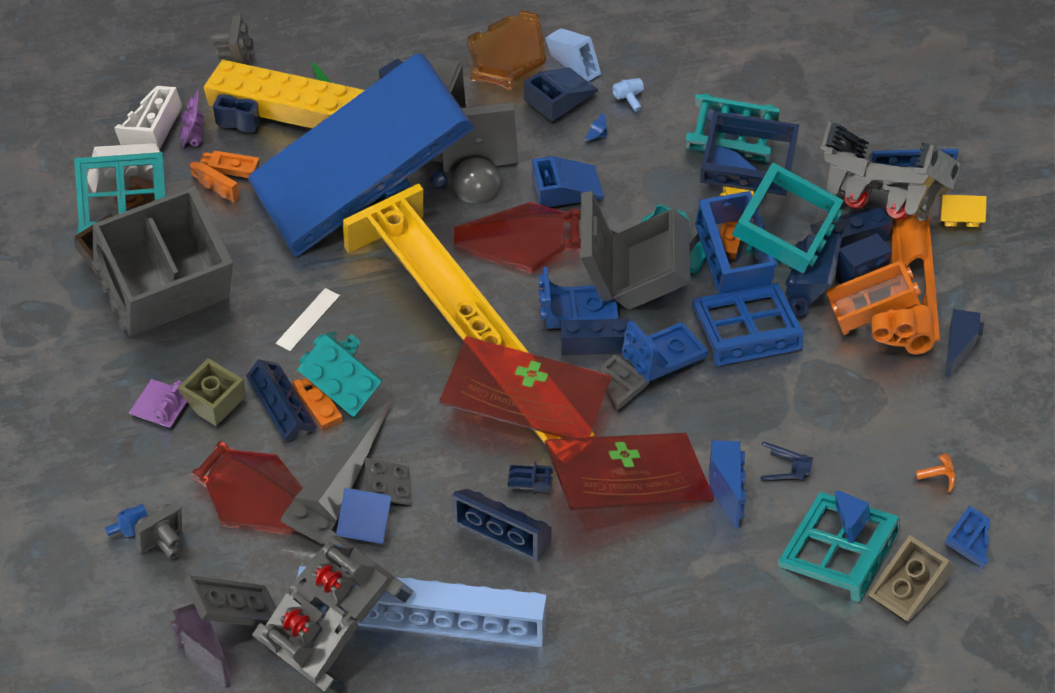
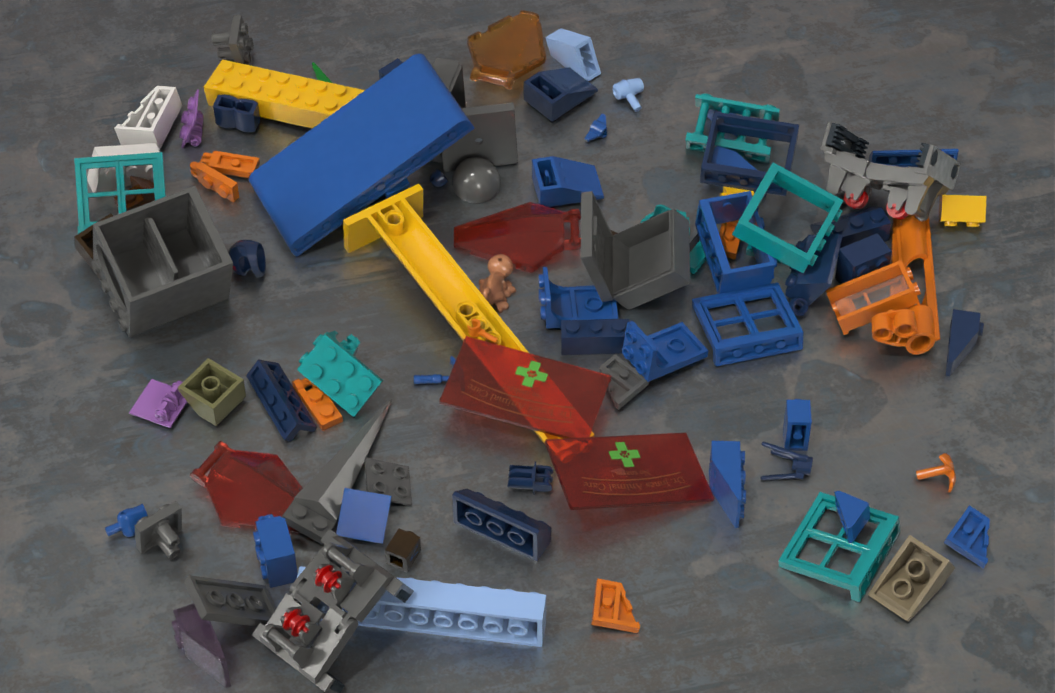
(248, 255): none -> dark blue helmet
(275, 550): none -> blue hinge
(307, 319): white sticker -> none
(403, 550): none -> dark brown brick
(435, 379): none -> blue piece
(476, 331): none -> orange hand
(494, 287): none -> nougat animal
(612, 607): none -> orange wing
(797, 425): none -> blue brick

